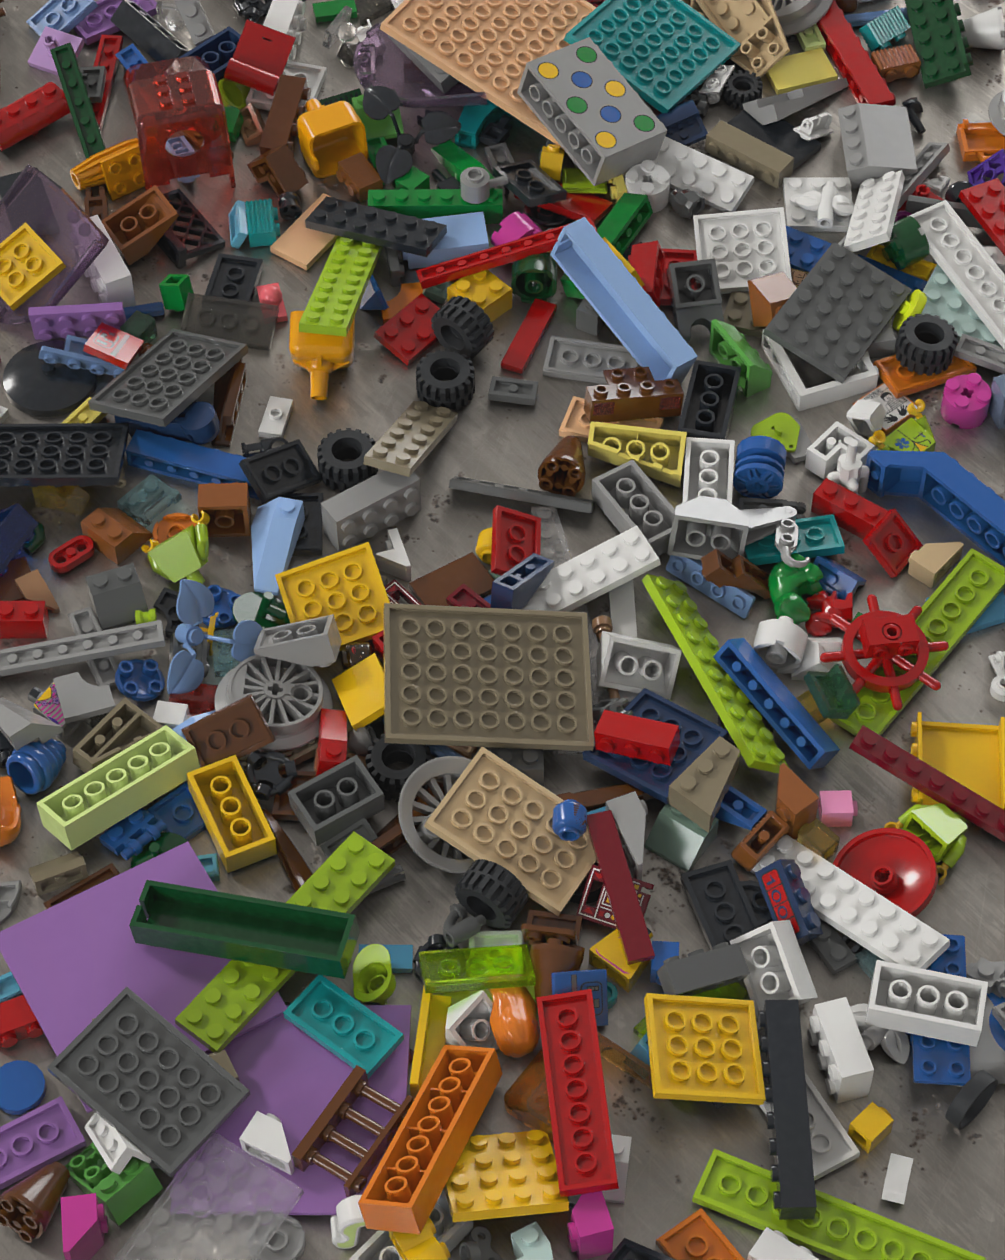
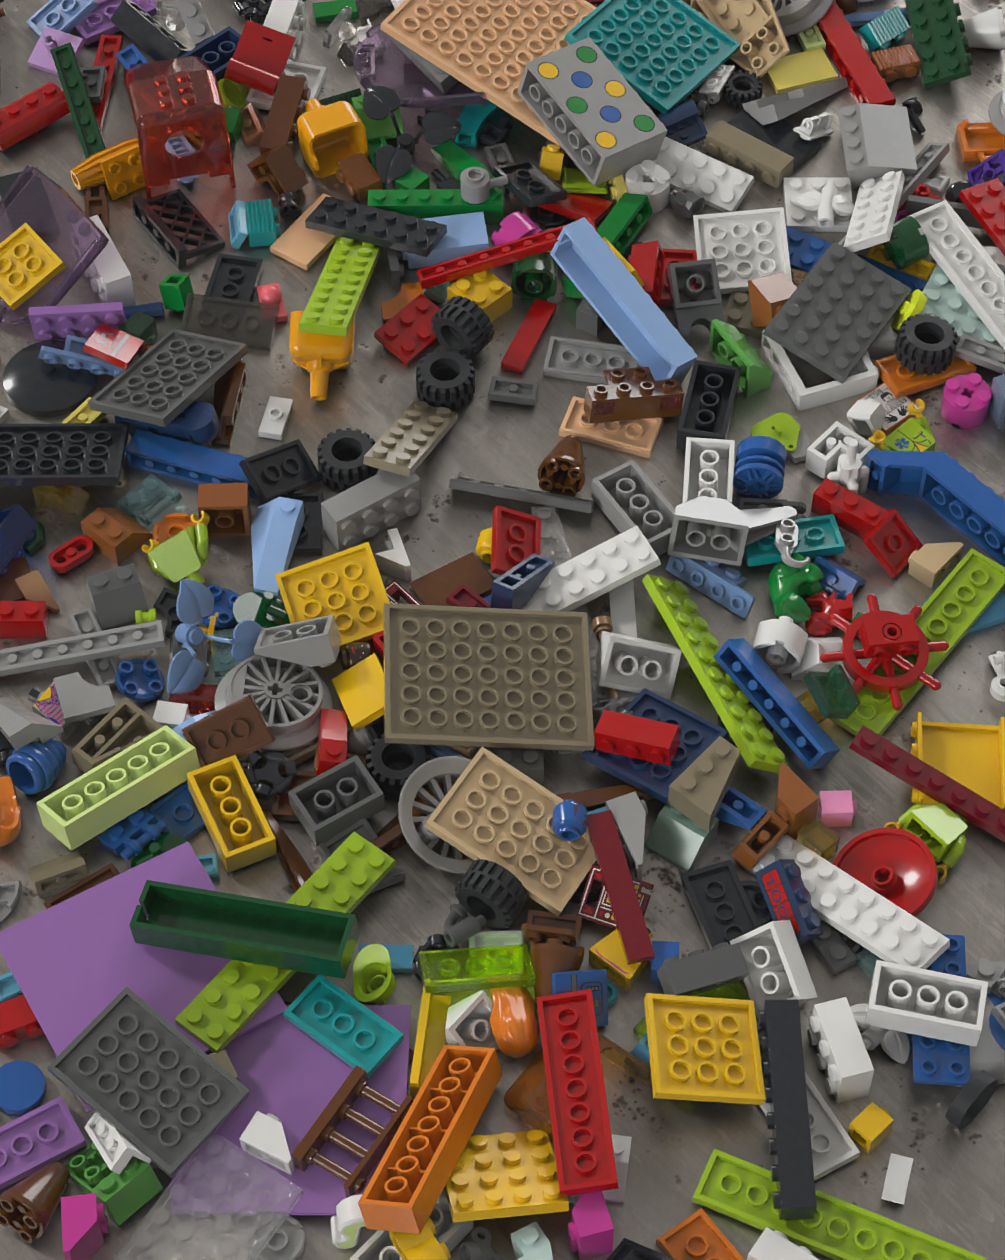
(140, 224): dark orange slope -> none
(263, 445): black connector -> none
(373, 297): blue slope -> none
(654, 450): light yellow wedge -> none
(734, 572): reddish brown slope -> none

